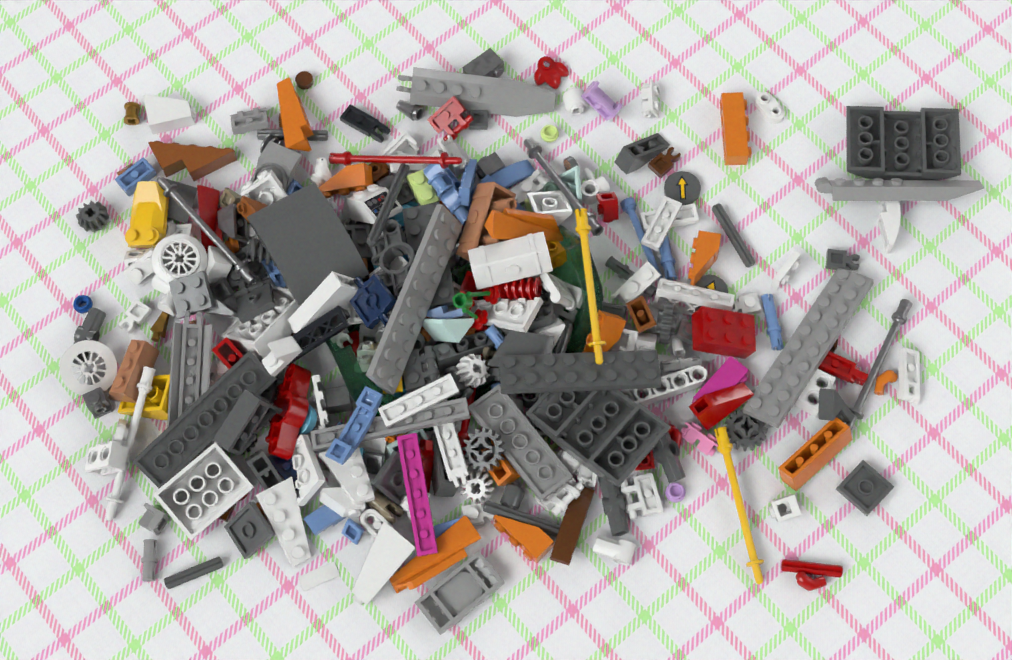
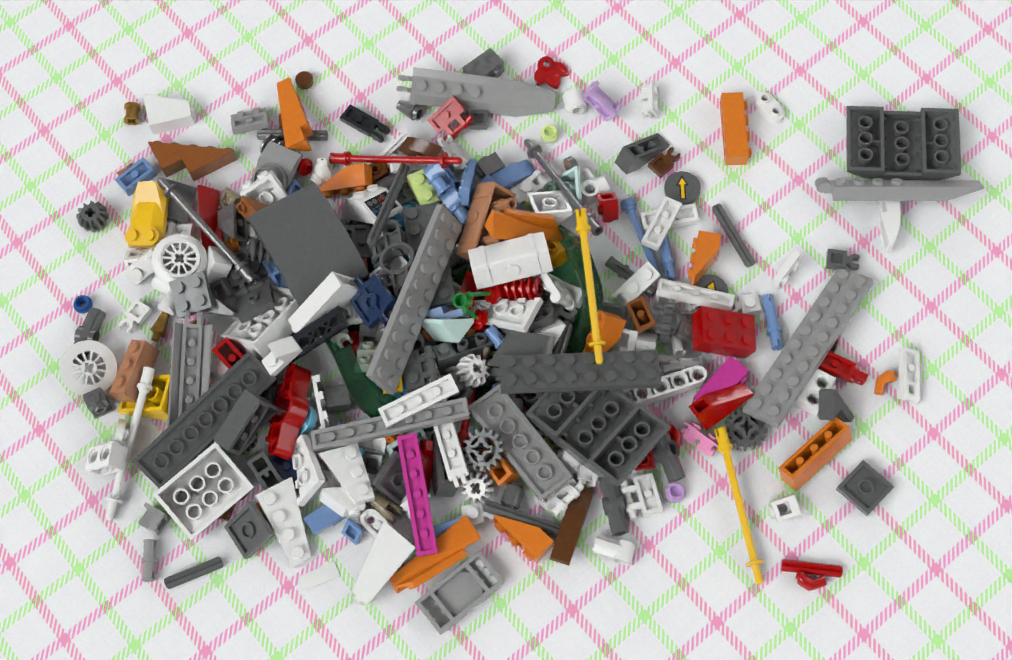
(305, 167): none -> red plate
(357, 426): medium blue slope -> none
(415, 146): none -> reddish brown slope
(899, 318): flat silver bar -> none

